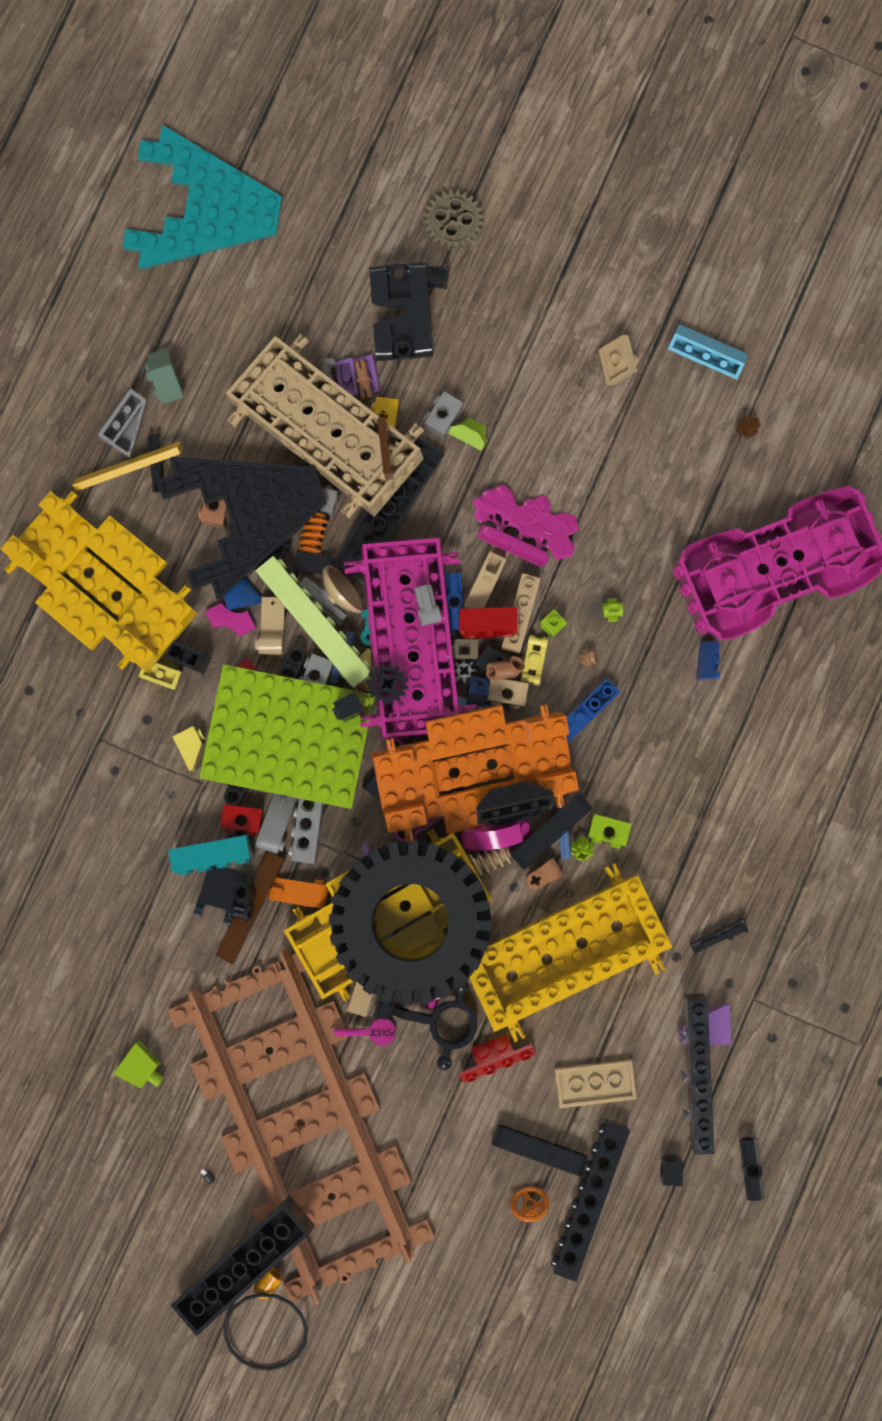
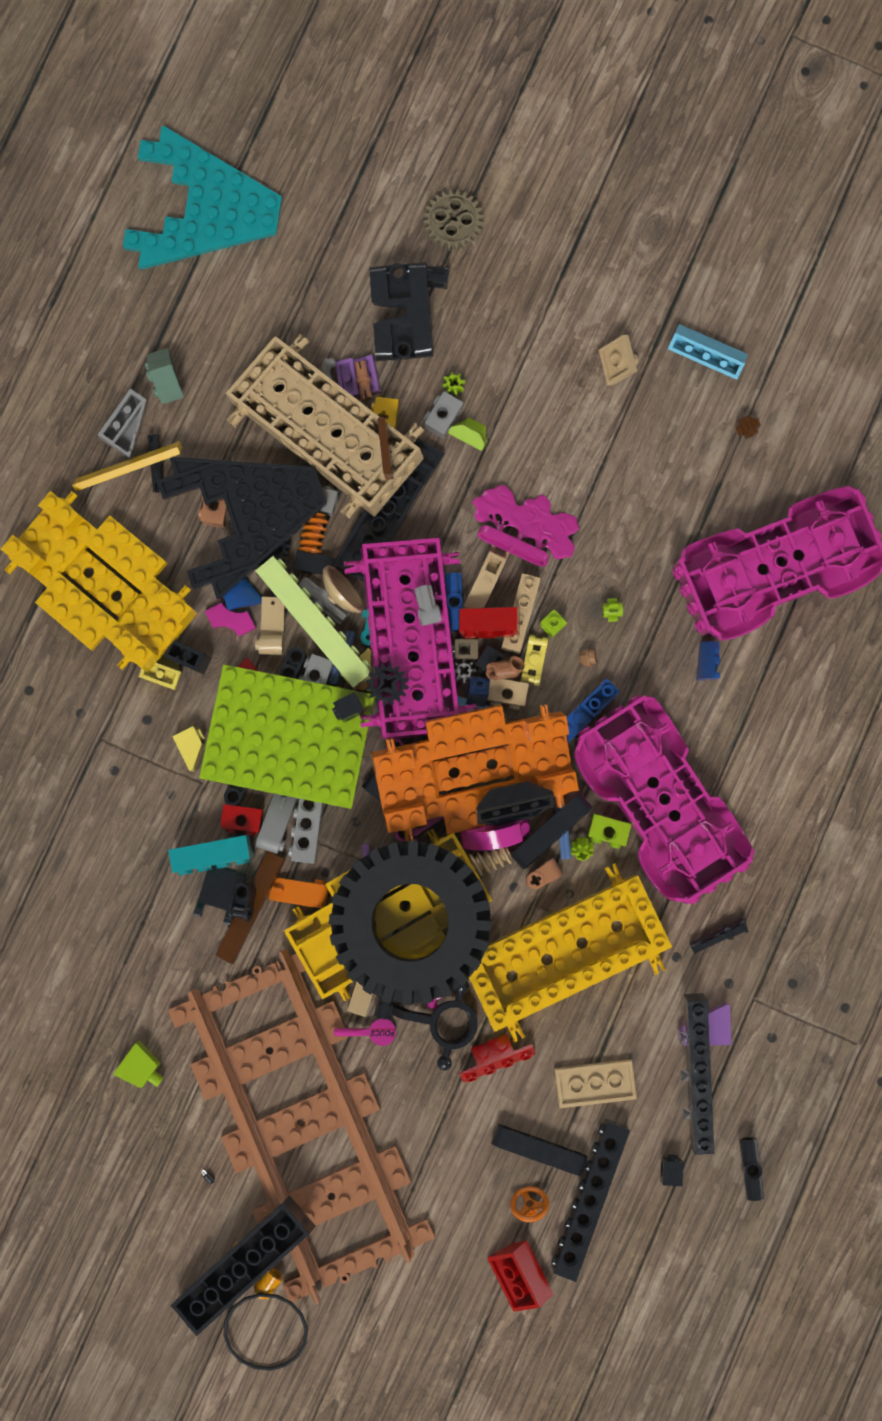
(451, 380): none -> lime gear
(520, 1276): none -> red slope
(677, 856): none -> dark pink piece

